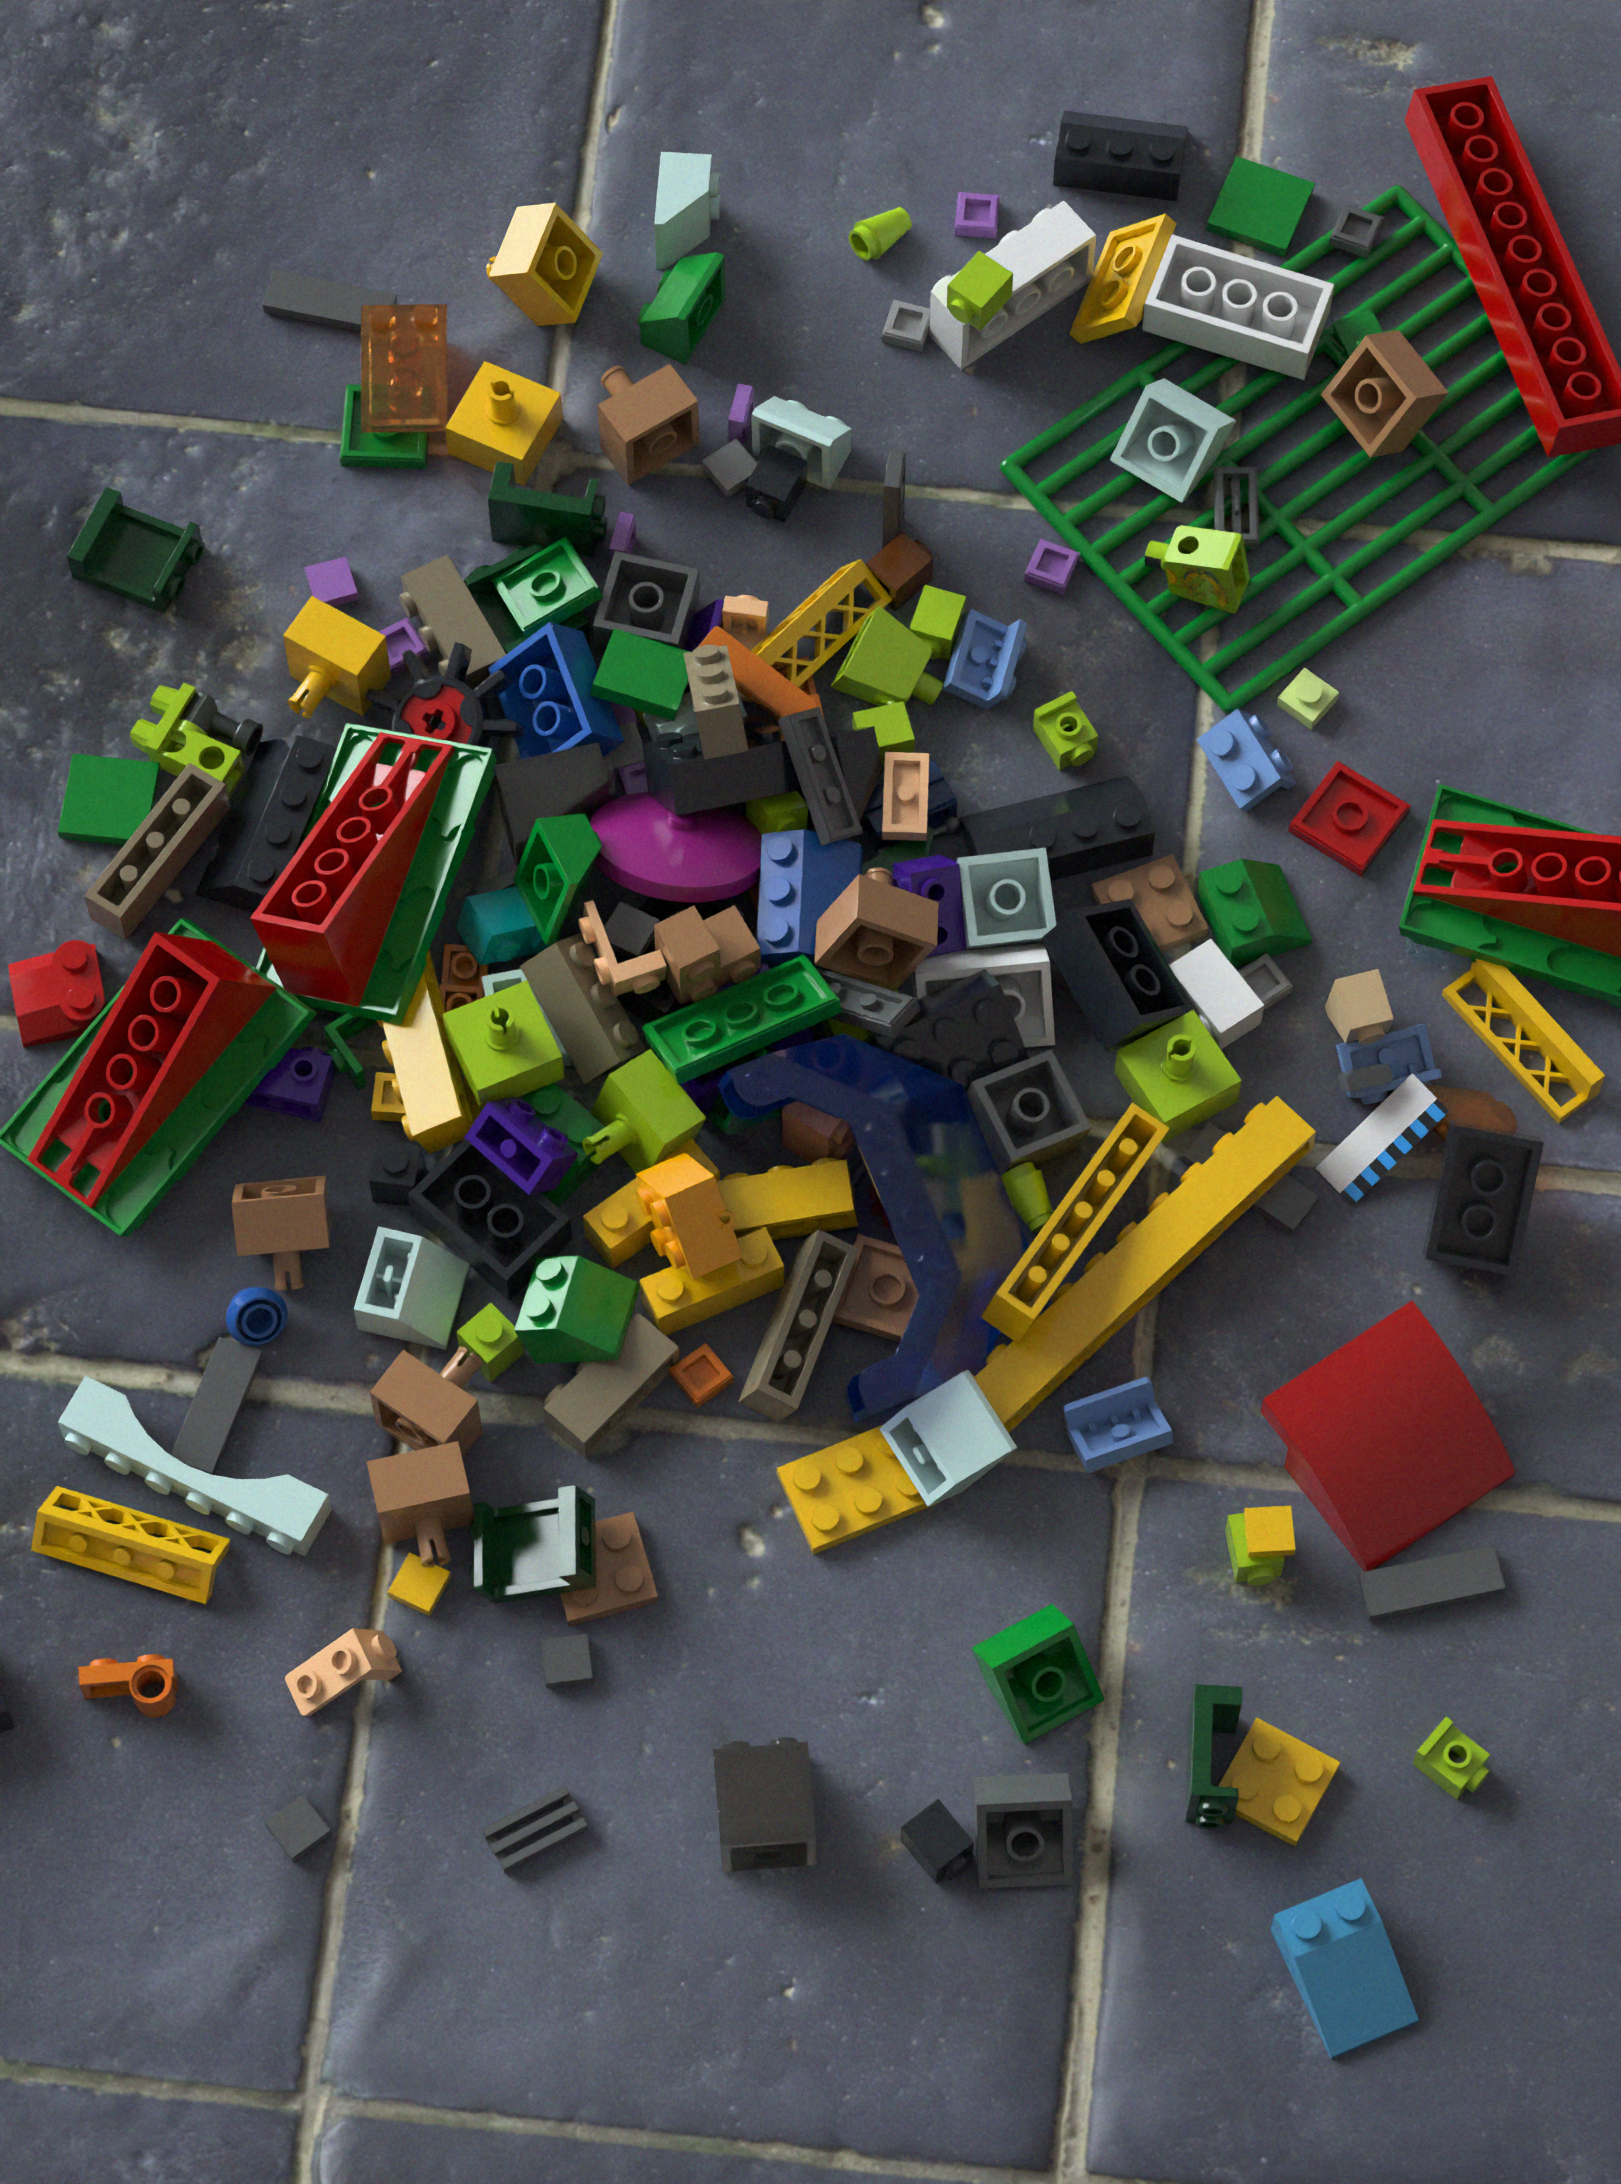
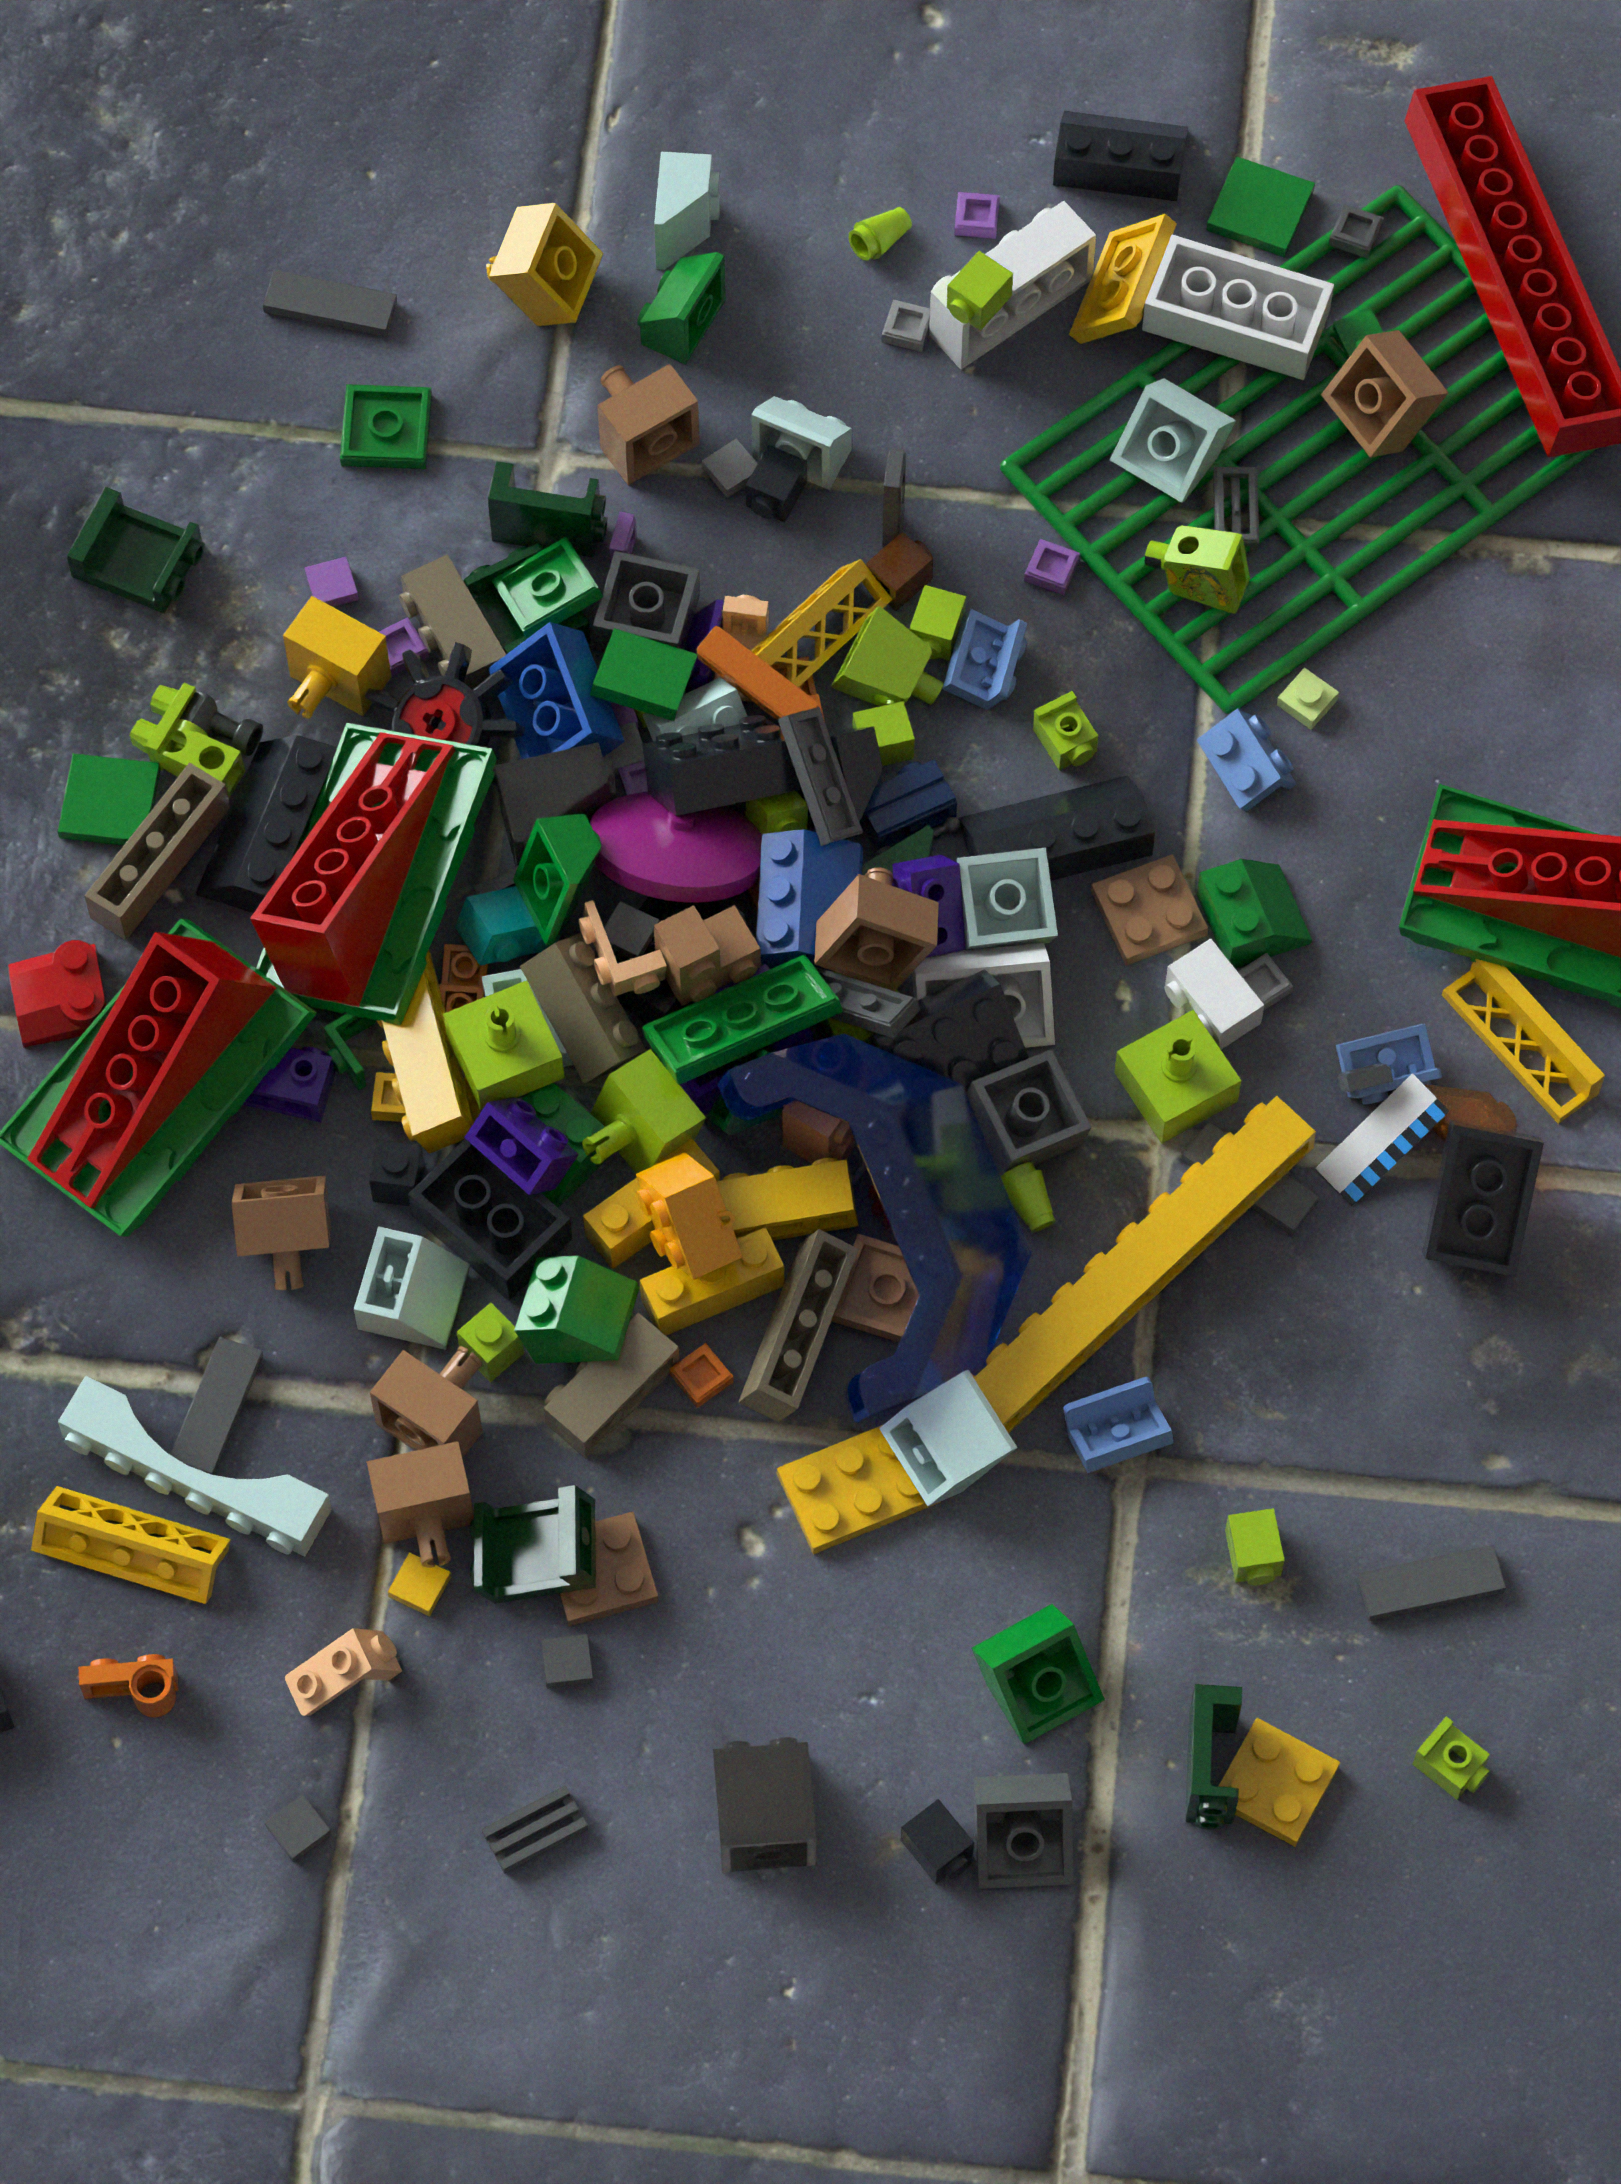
(256, 1316): blue cone -> none
(404, 368): clear orange slope -> none
(504, 421): yellow brick -> none
(715, 701): dark tan brick -> none
(741, 413): medium lavender tile -> none
(905, 796): light nougat plate -> none
(1074, 1223): yellow brick -> none
(1116, 972): black brick -> none
(1269, 1531): yellow tile -> none
(1344, 1968): dark azure slope -> none
(1349, 818): red tile -> none
(1360, 1007): tan slope -> none
(1388, 1437): red slope -> none

